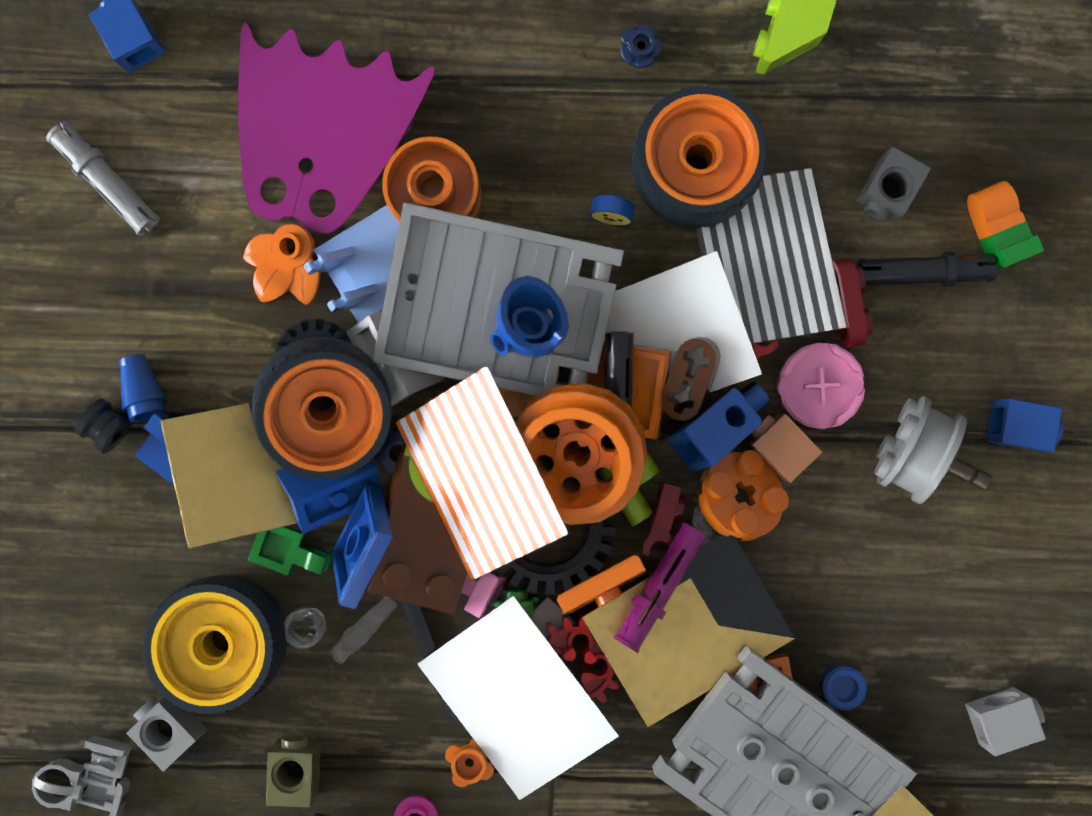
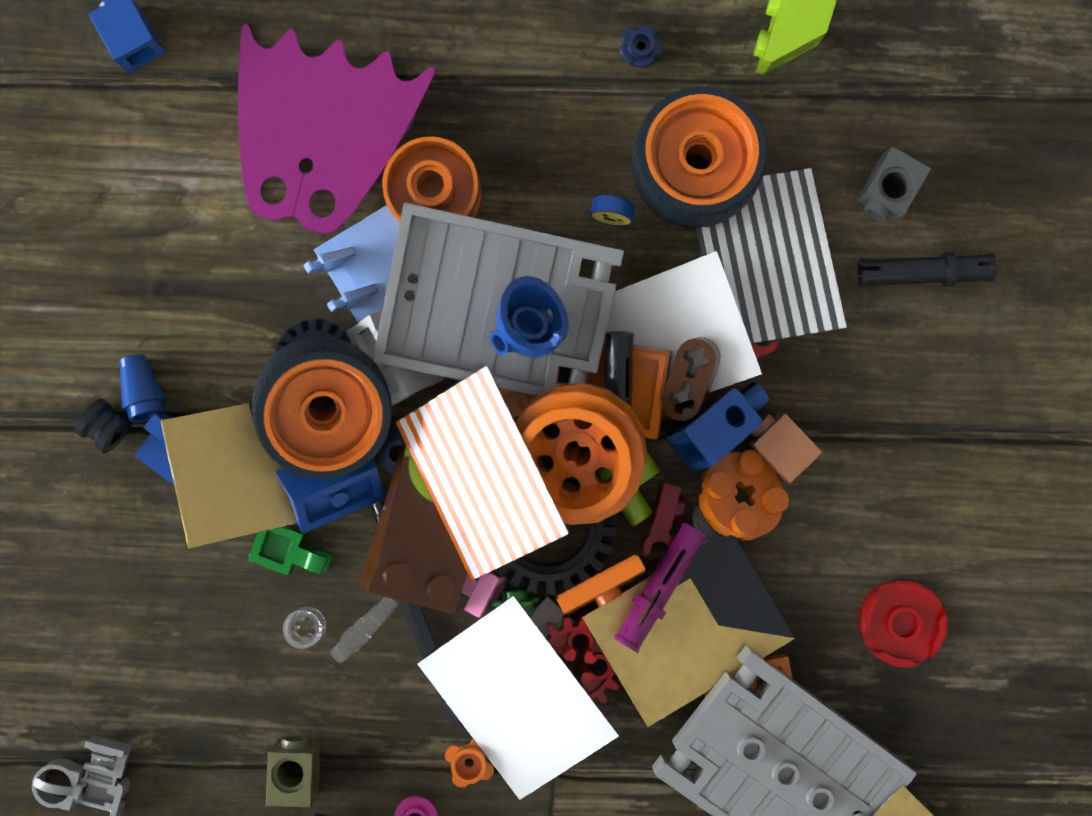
(89, 164): light grey pin -> none
(158, 747): light grey brick -> none
(190, 666): yellow wheel -> none
(281, 270): orange plate -> none
(361, 545): blue tile -> none
(820, 385): bright pink tile -> none
(843, 686): blue tile -> none
(850, 285): dark red plate -> none
(902, 622): none -> red tile
(925, 452): light grey wheel -> none
(1002, 225): leg -> none
(1006, 721): light grey brick -> none
(1025, 425): blue brick -> none

